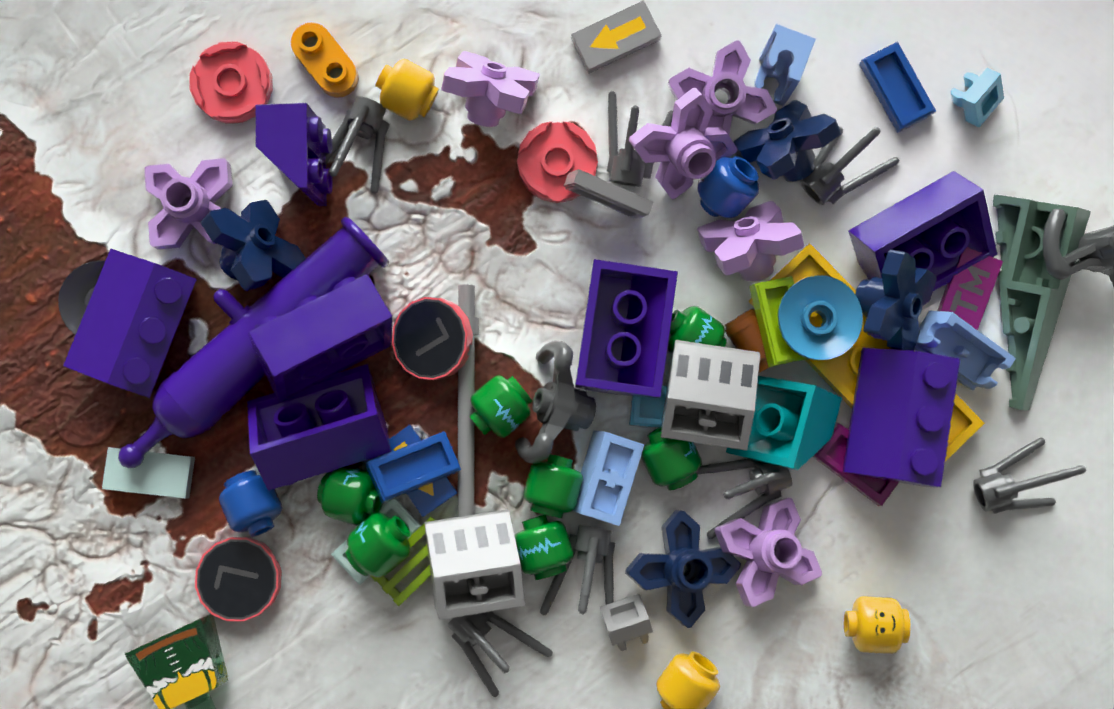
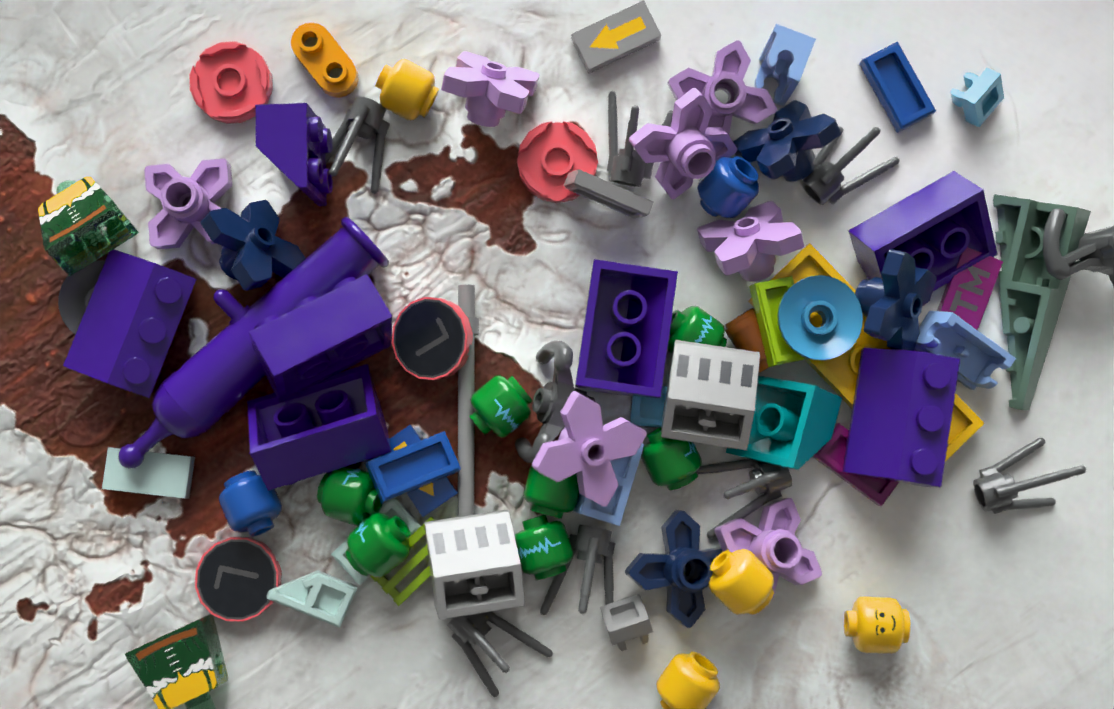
(82, 224): none -> clear green torso
(316, 596): none -> light aqua tile
(587, 448): none -> lavender plant
(741, 582): none -> yellow head

